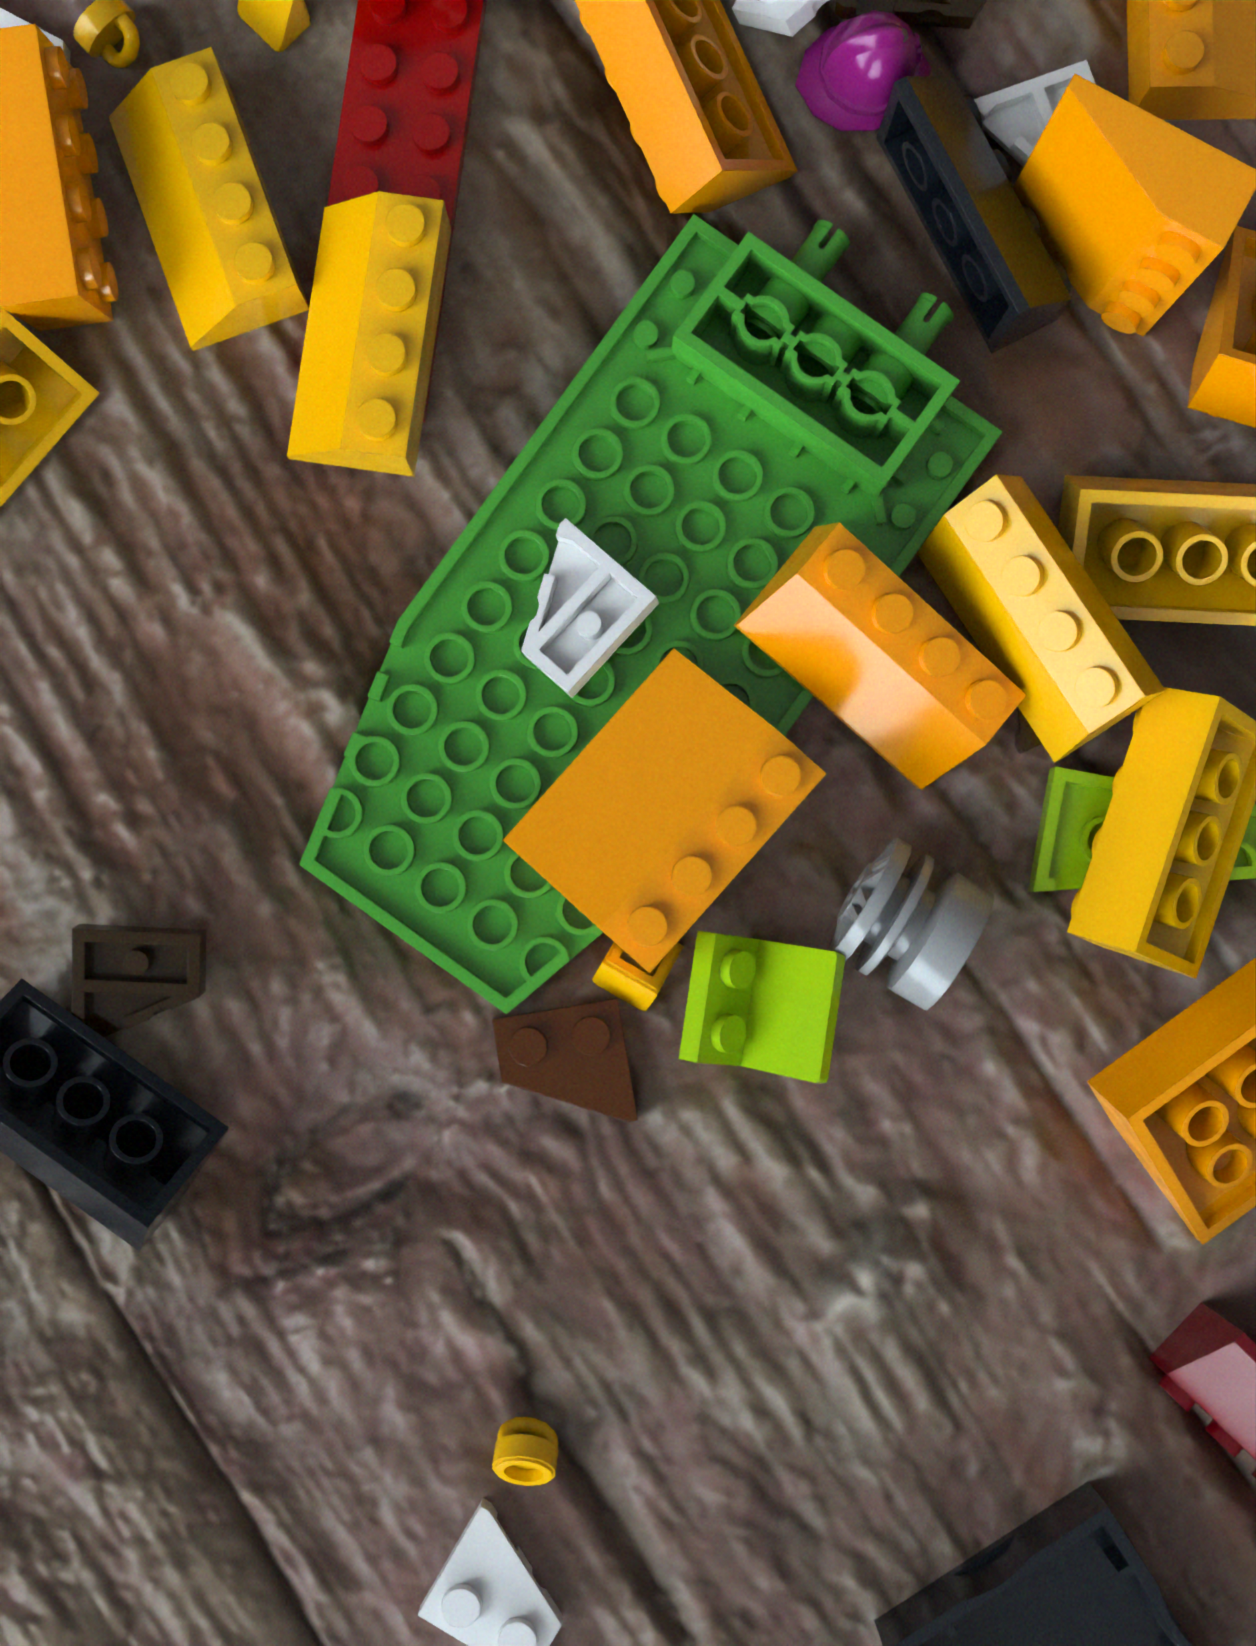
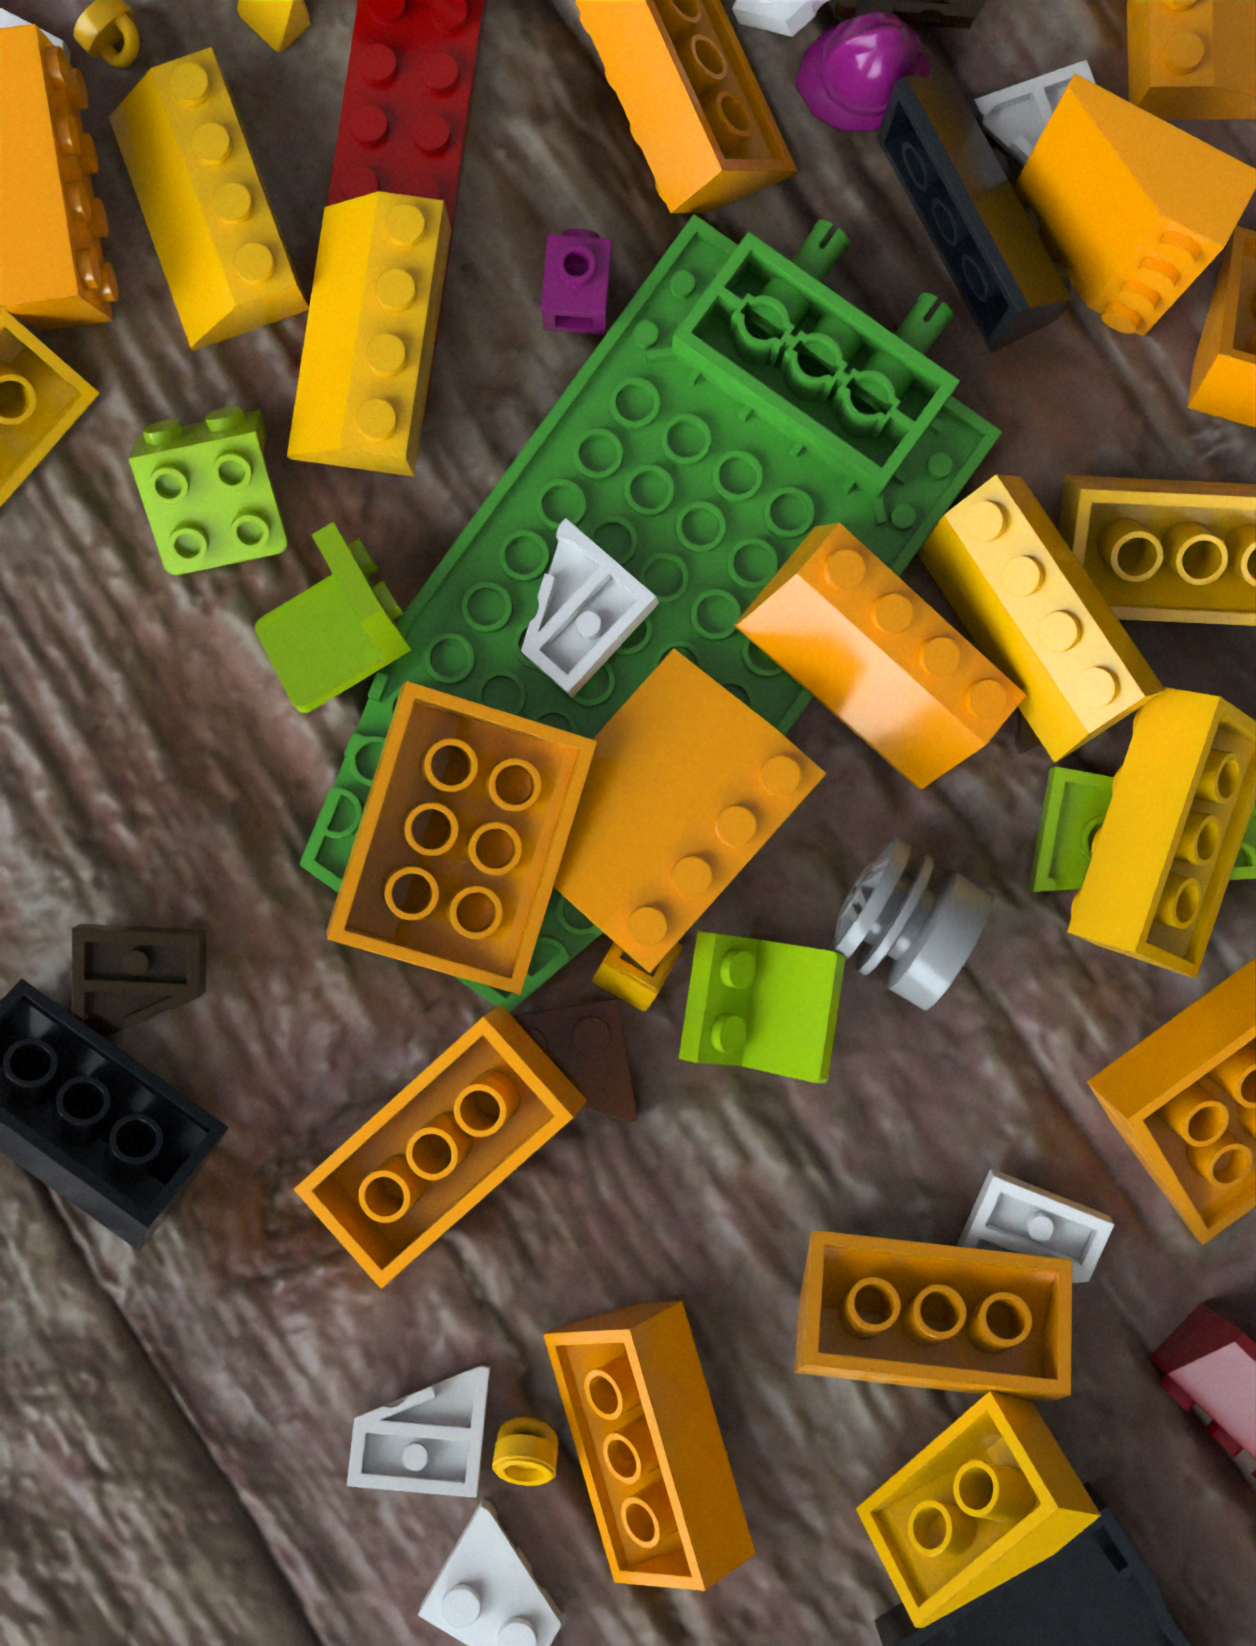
(208, 490): none -> lime bracket
(335, 628): none -> lime bracket
(424, 1439): none -> white wing
(441, 1145): none -> light orange brick
(461, 838): none -> light orange slope
(576, 282): none -> magenta brick
(650, 1447): none -> light orange slope
(935, 1316): none -> light orange slope
(975, 1508): none -> yellow slope
(1036, 1222): none -> white wing

